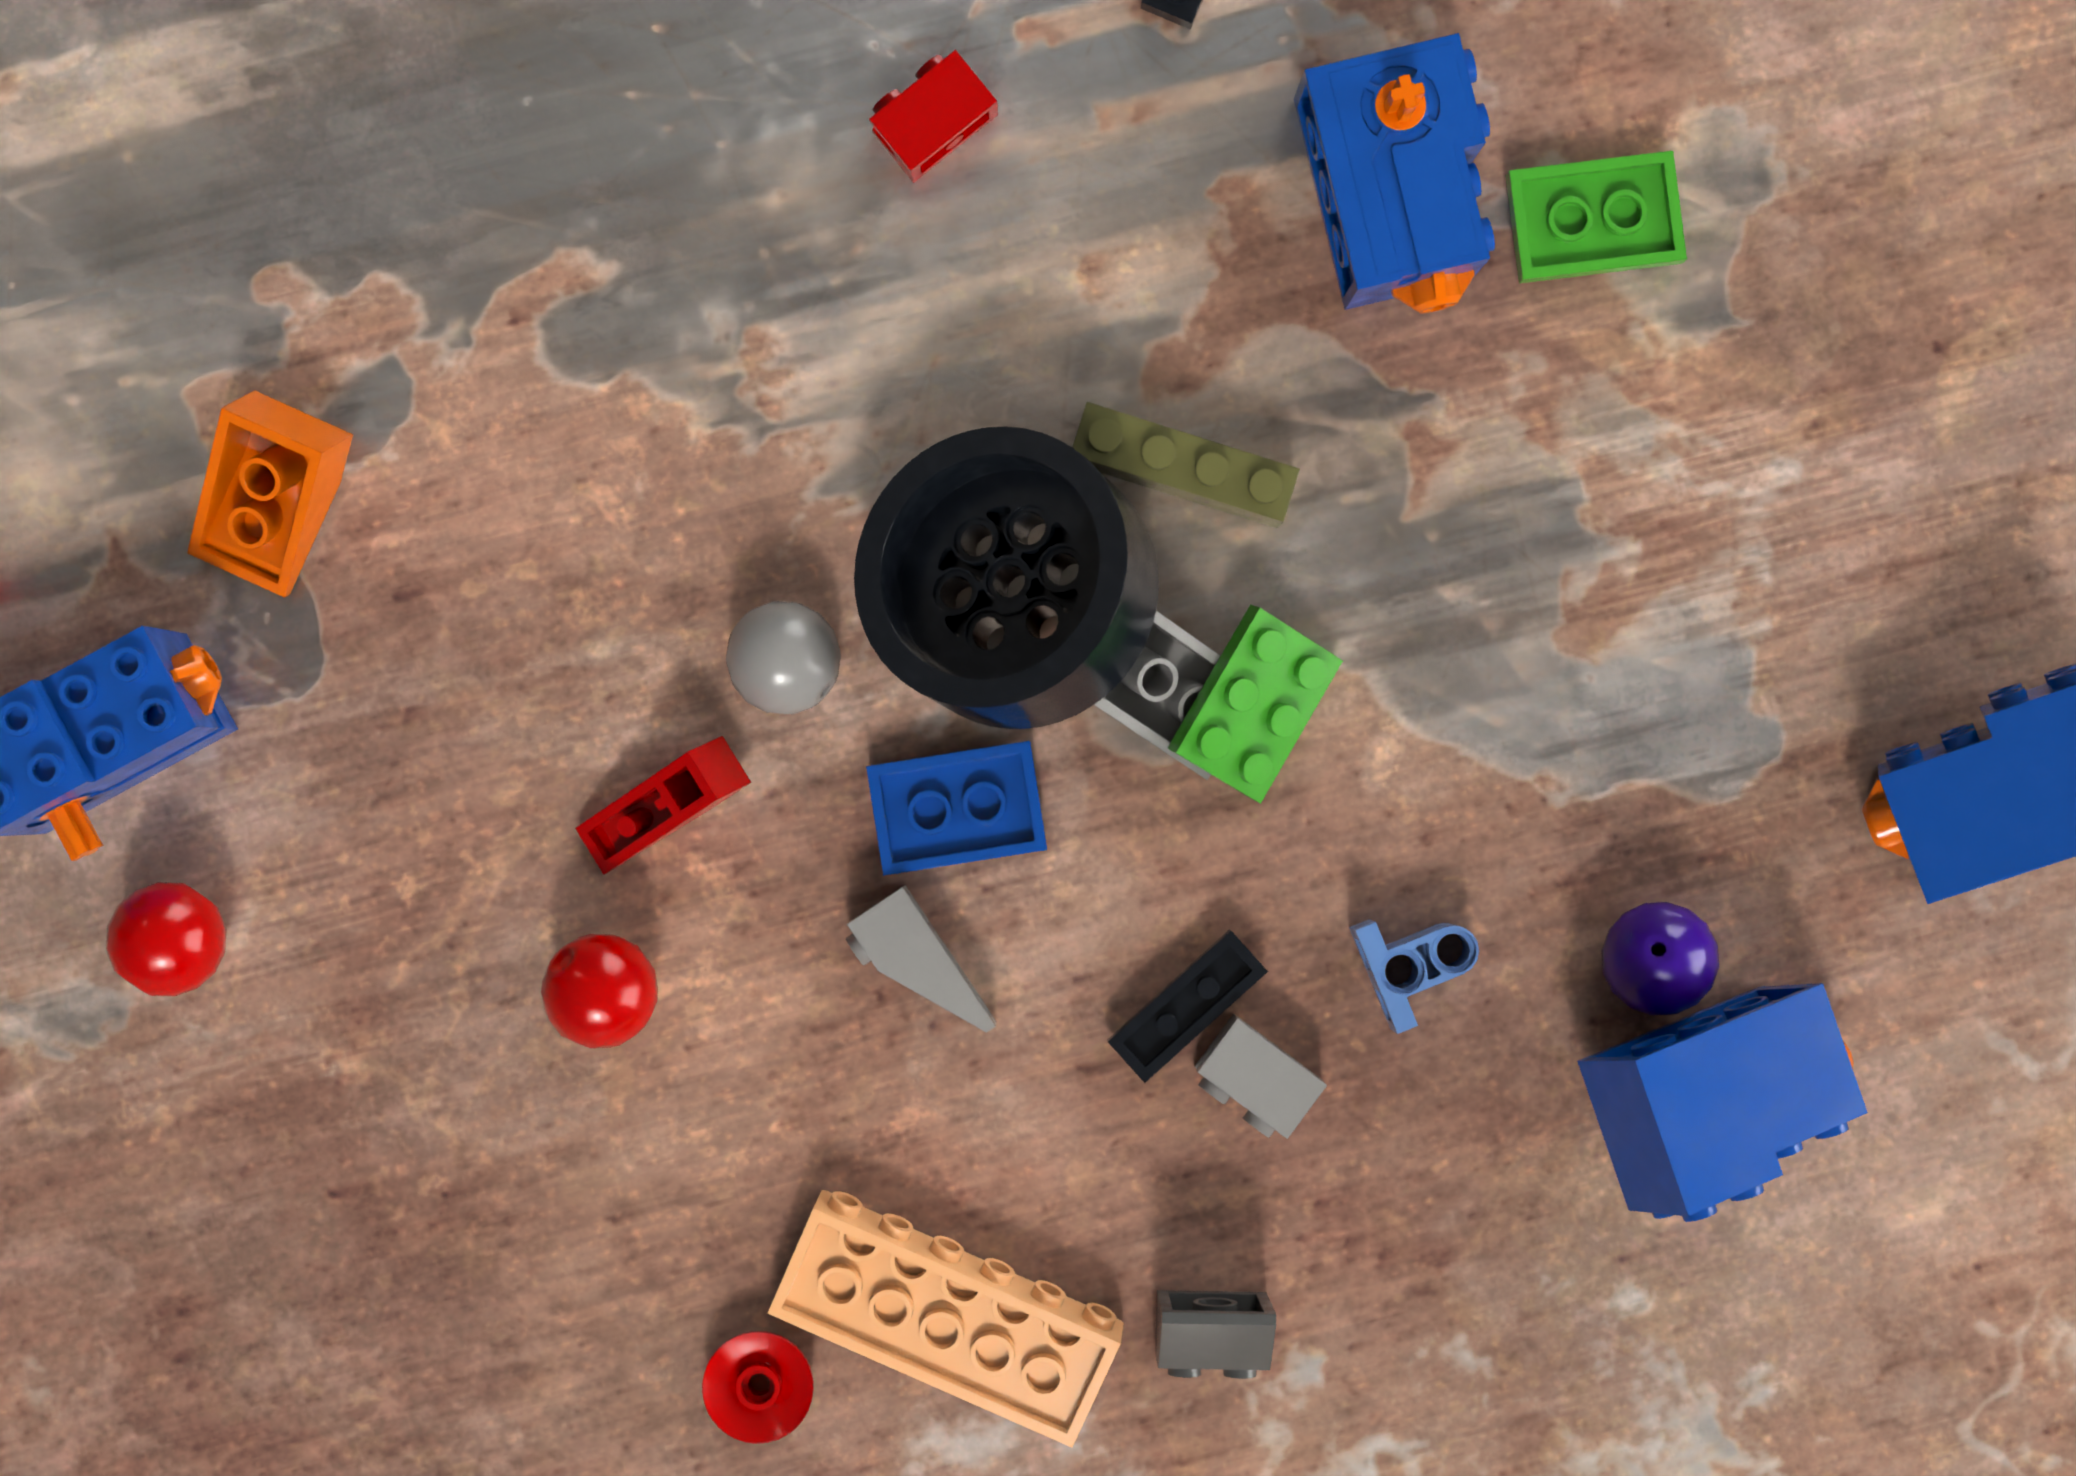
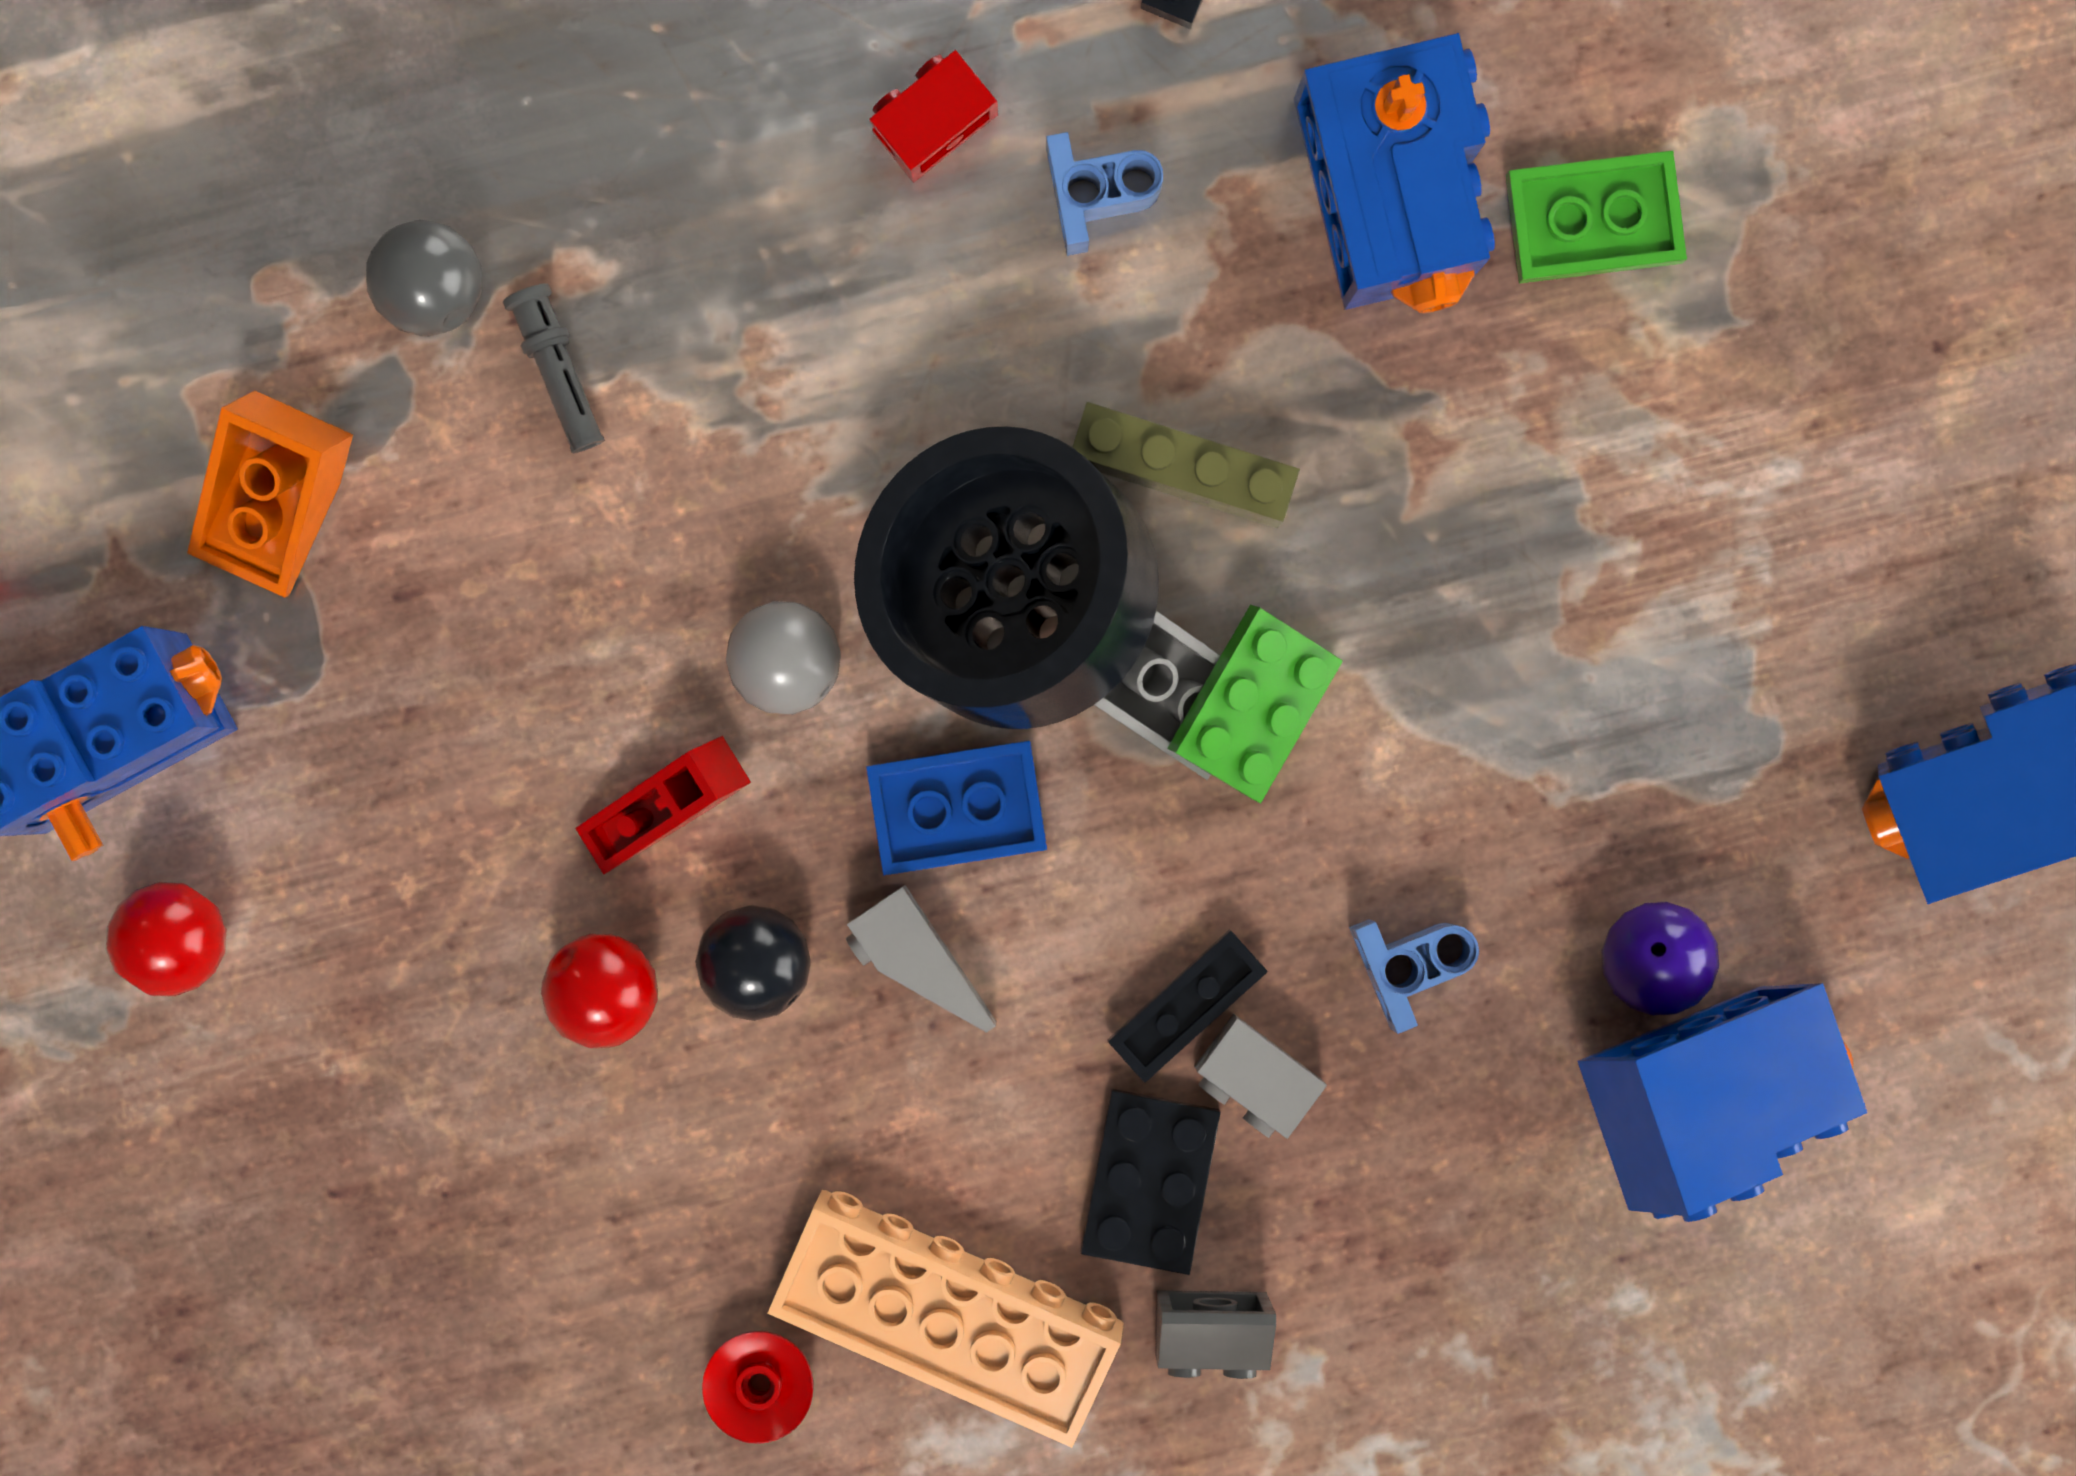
(424, 278): none -> dark grey piece
(547, 345): none -> dark grey pin
(753, 963): none -> black piece
(1107, 176): none -> medium blue tile
(1150, 1181): none -> black plate

